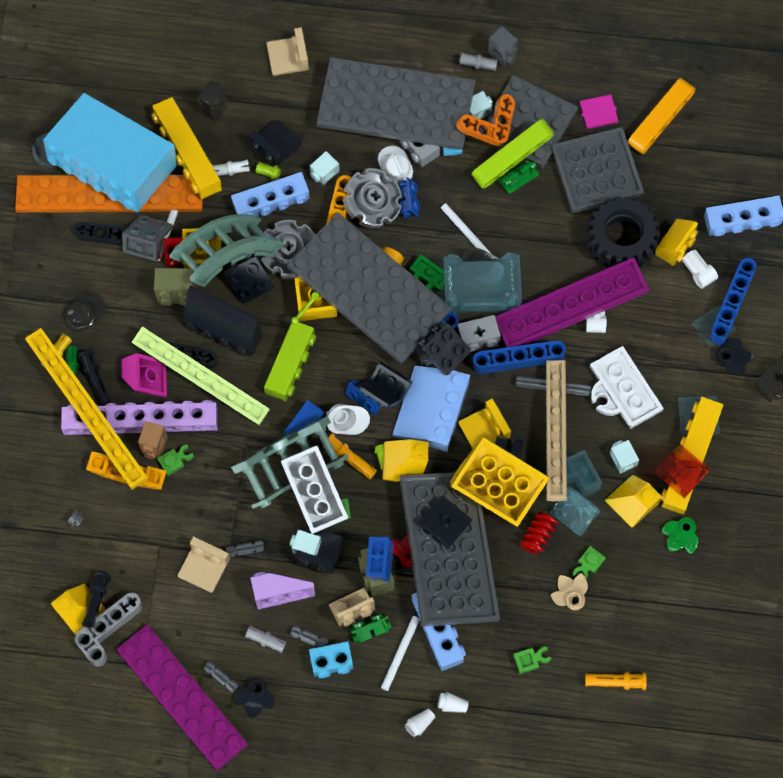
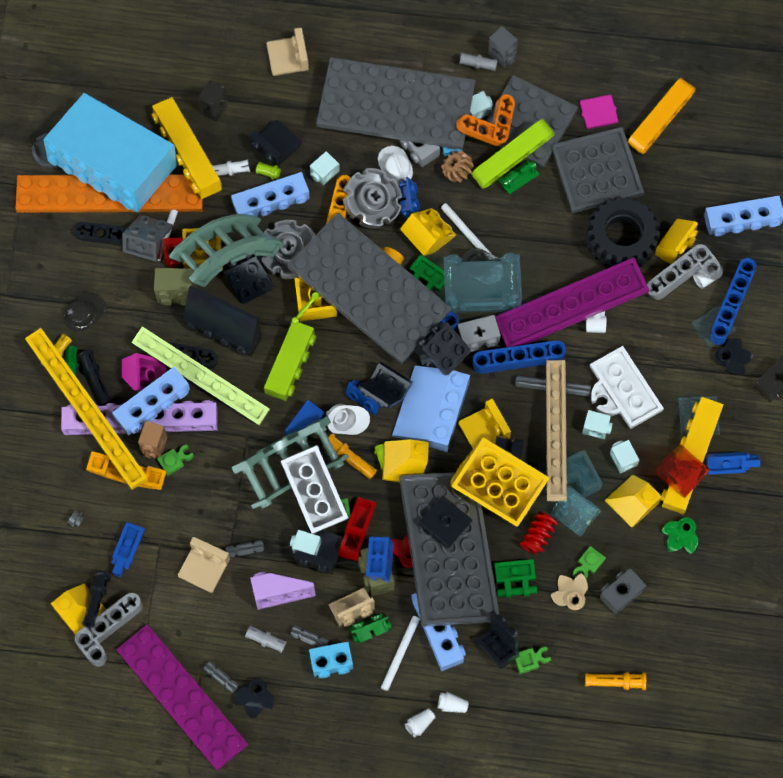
(126, 548): none -> blue hinge
(139, 402): none -> light blue brick
(357, 529): none -> red slope
(427, 231): none -> yellow slope
(457, 166): none -> medium nougat gear
(500, 641): none -> black bracket
(512, 572): none -> green plate
(597, 425): none -> light aqua brick
(617, 601): none -> dark grey brick
(682, 275): none -> light grey beam
(731, 462): none -> blue hinge

